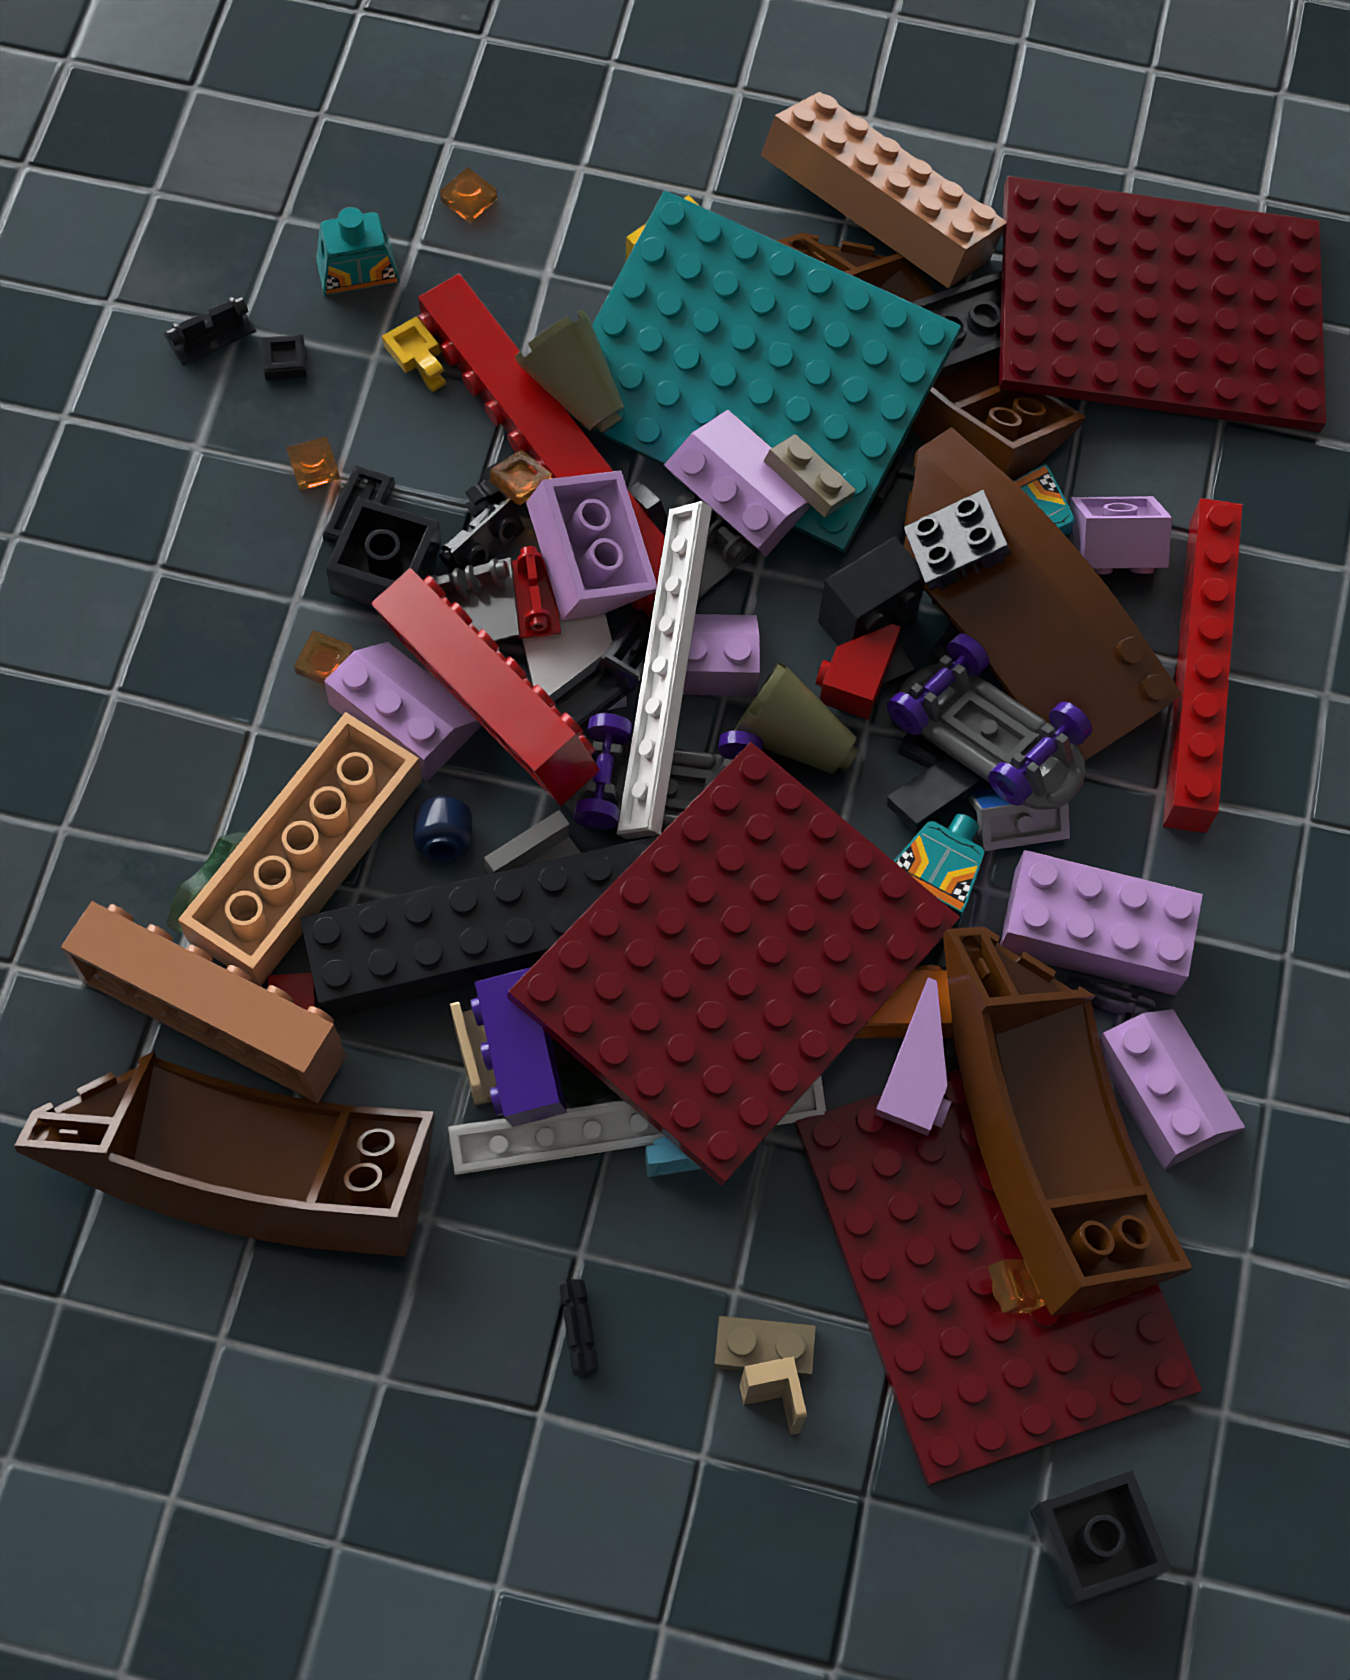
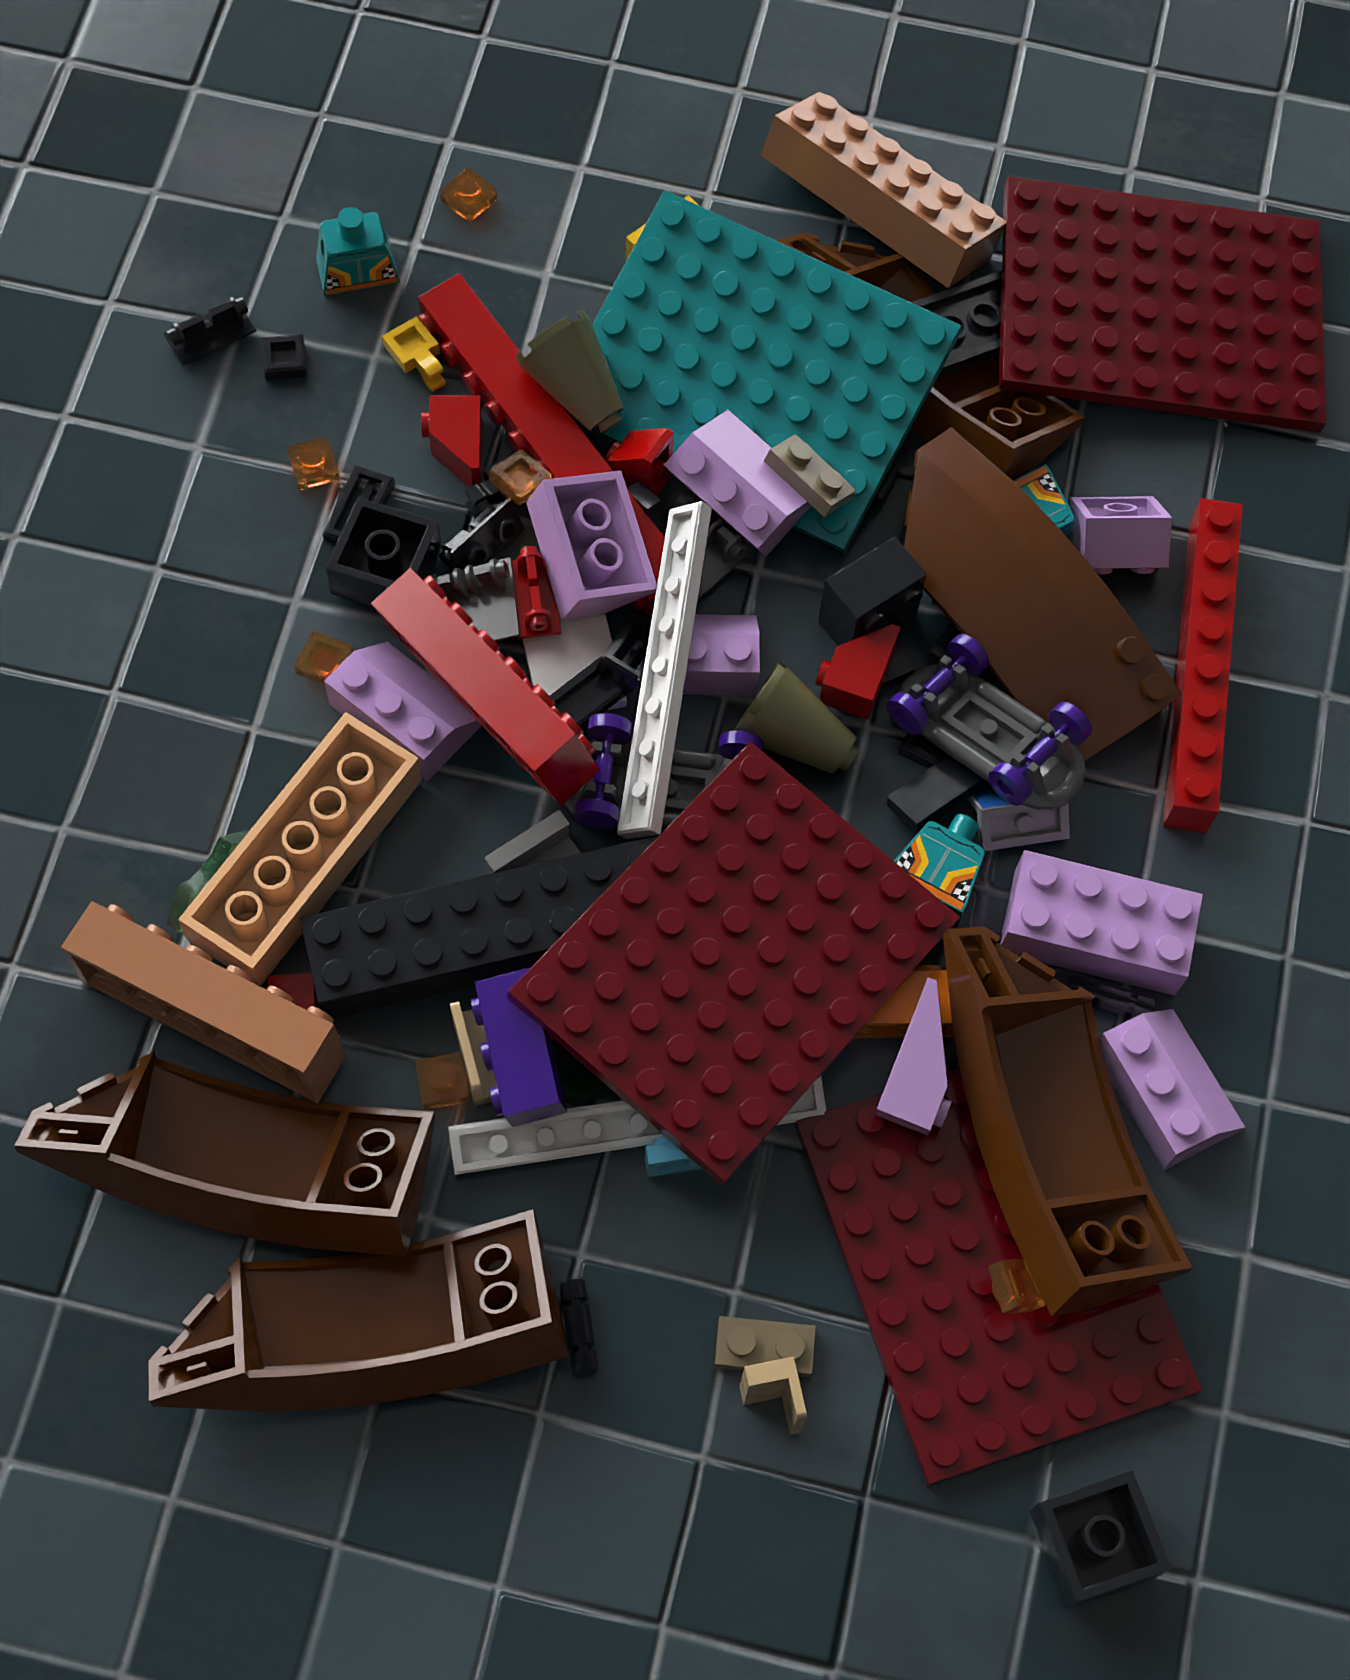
(367, 1325): none -> reddish brown slope
(442, 828): dark blue head -> none
(442, 1080): none -> clear orange plate
(455, 434): none -> red slope
(643, 457): none -> red slope
(956, 539): hinge -> none

